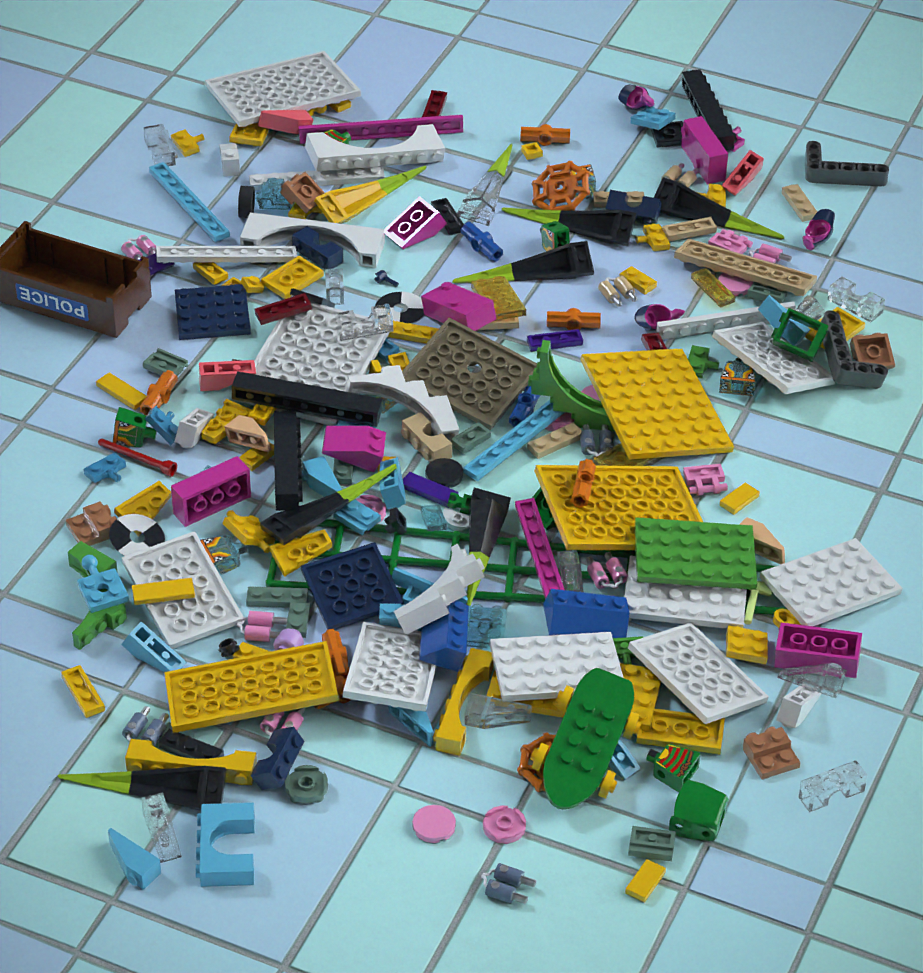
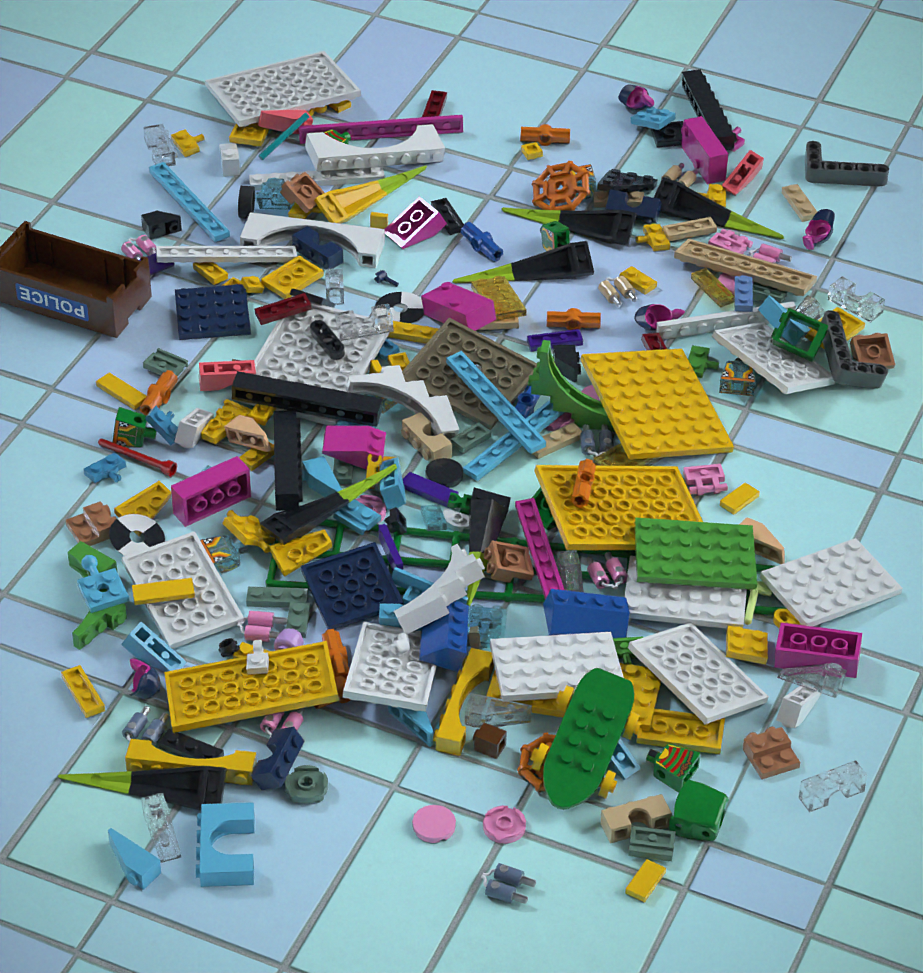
(145, 681): none -> dark blue hair
(160, 223): none -> black slope
(258, 661): none -> white plate
(283, 136): none -> teal bar
(315, 328): none -> black beam
(371, 468): none -> yellow plate
(378, 220): none -> yellow tile
(389, 547): none -> dark purple tile
(401, 645): none -> white arm
(473, 638): none -> dark tan plate
(483, 198): clear plate -> none
(489, 740): none -> reddish brown brick
(496, 402): none -> medium azure plate
(508, 561): none -> nougat plate
(566, 361): none -> black slope
(618, 181): none -> black plate
(651, 811): none -> tan arch
(743, 293): none -> medium blue plate

